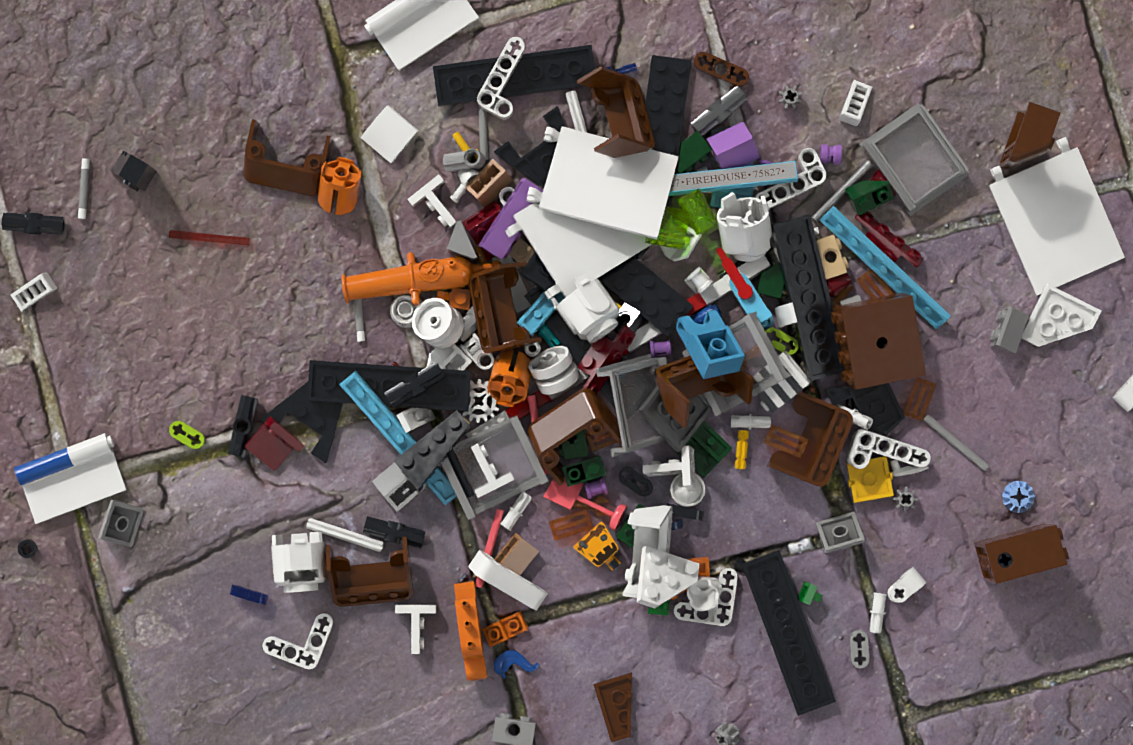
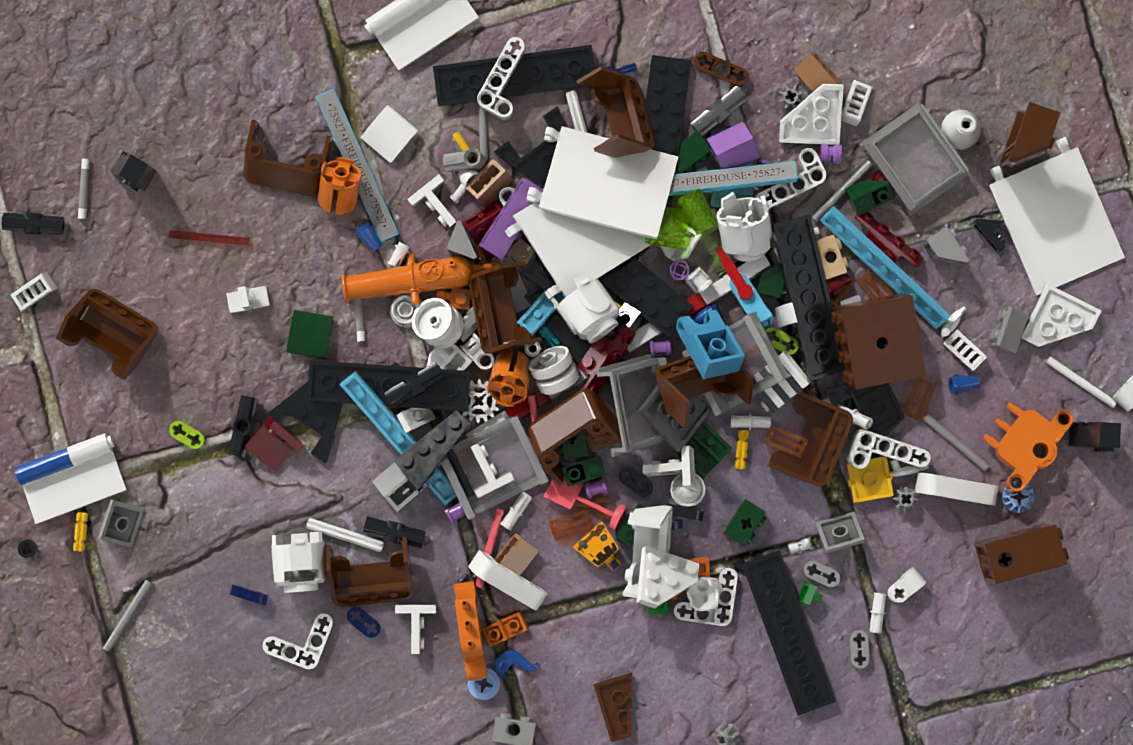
(80, 532): none -> yellow axle
(109, 328): none -> reddish brown windscreen
(127, 615): none -> light grey bar
(248, 299): none -> white bracket
(309, 334): none -> dark green slope
(351, 149): none -> light grey tile
(360, 625): none -> clear blue beam
(368, 235): none -> blue cone
(399, 254): none -> white pin
(454, 512): none -> medium lavender bush
(488, 692): none -> light blue gear
(679, 270): none -> medium lavender wheel
(734, 528): none -> dark green brick
(815, 72): none -> medium nougat brick
(815, 118): none -> white plate
(819, 578): none -> light grey beam
(945, 247): none -> light grey slope
(952, 322): none -> white bar
(956, 134): none -> white cone
(956, 488): none -> white beam
(961, 383): none -> blue cone
(971, 366): none -> white slope
(986, 229): none -> black slope
(1017, 444): none -> orange piece
(1081, 382): none -> white bar
(1098, 435): none -> black wedge

